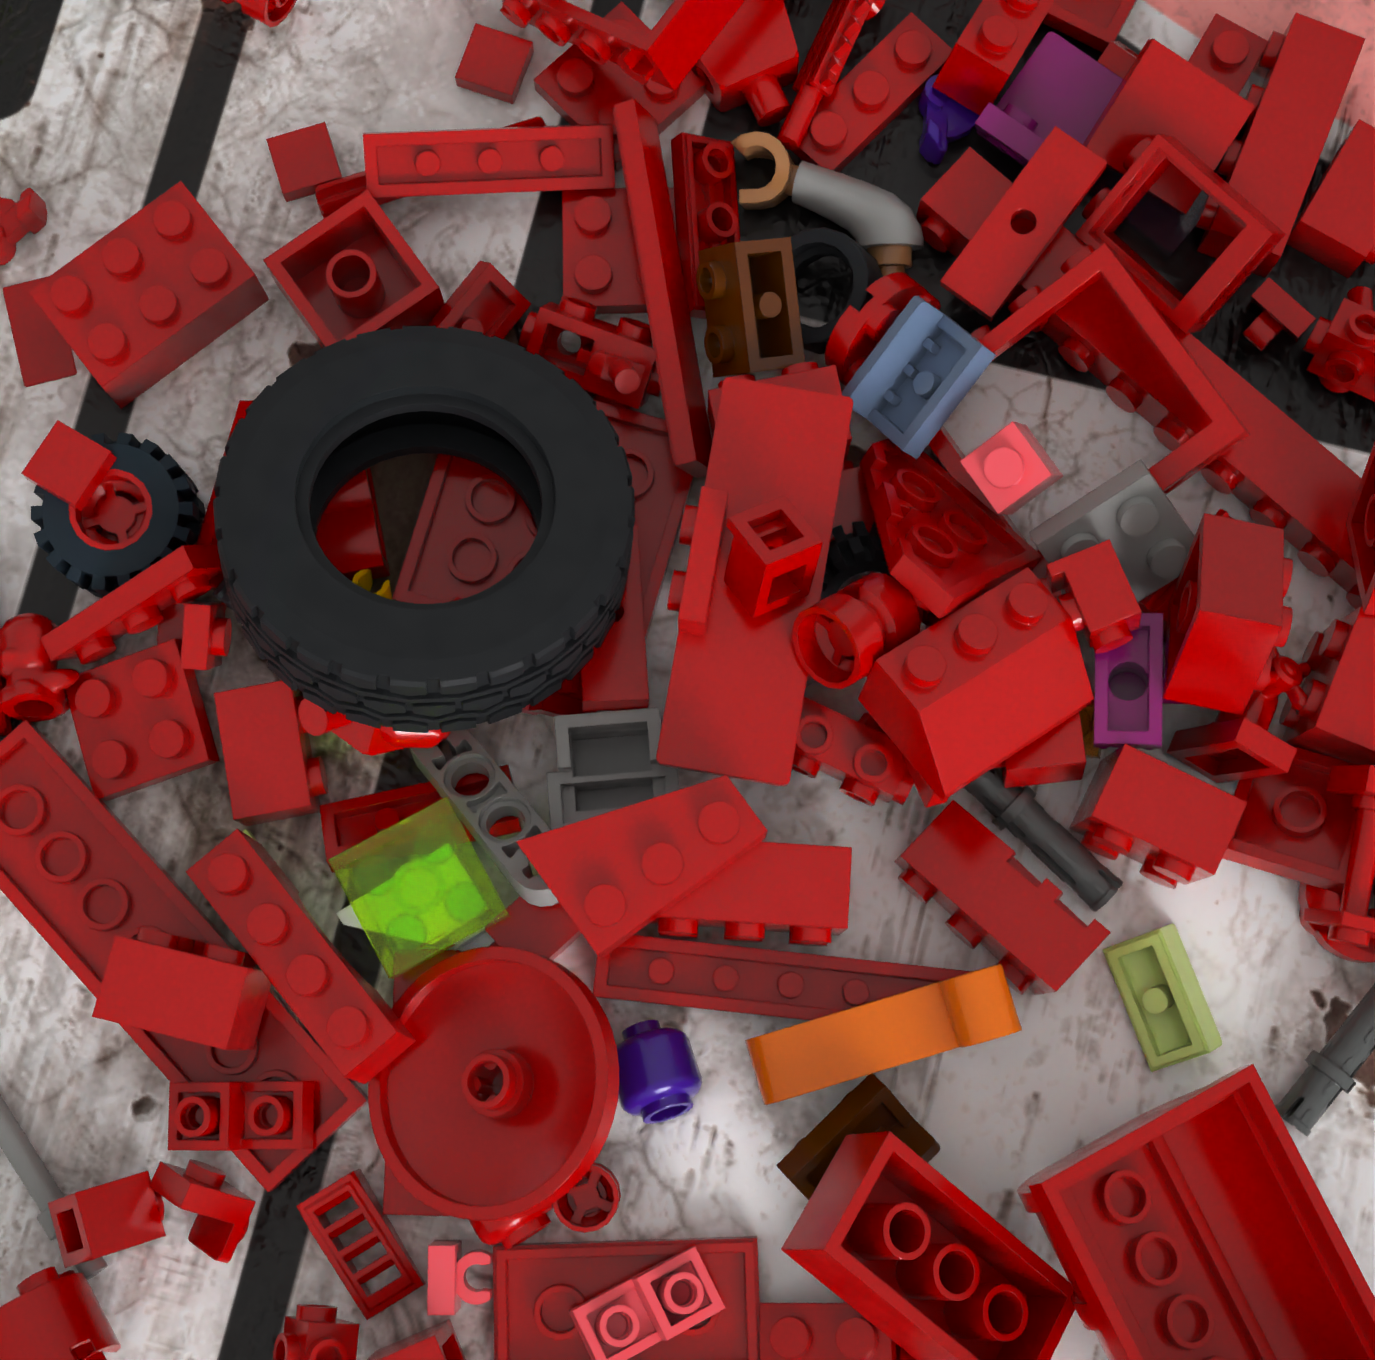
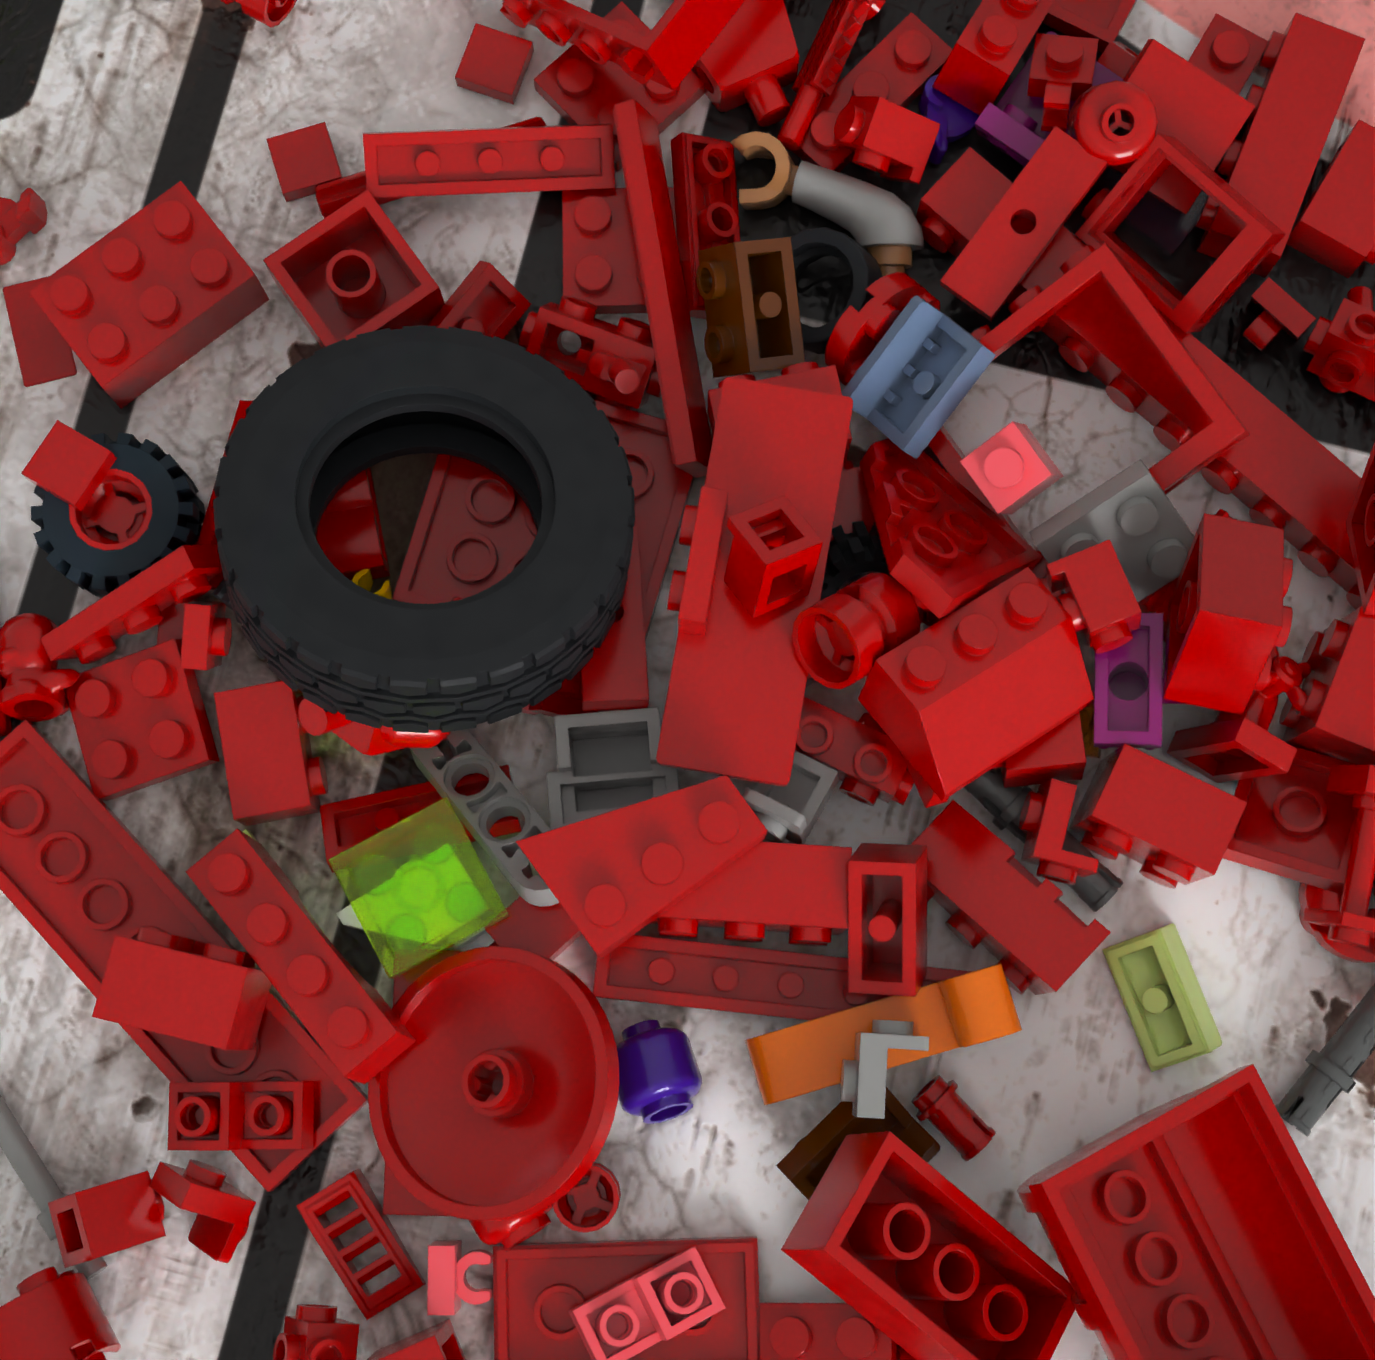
(795, 808): none -> light grey bracket
(865, 1076): none -> light grey bracket
(886, 137): none -> red brick
(887, 919): none -> red brick
(952, 1117): none -> red pin
(1046, 820): none -> red bracket
(1060, 73): none -> red plate
(1130, 111): none -> red head

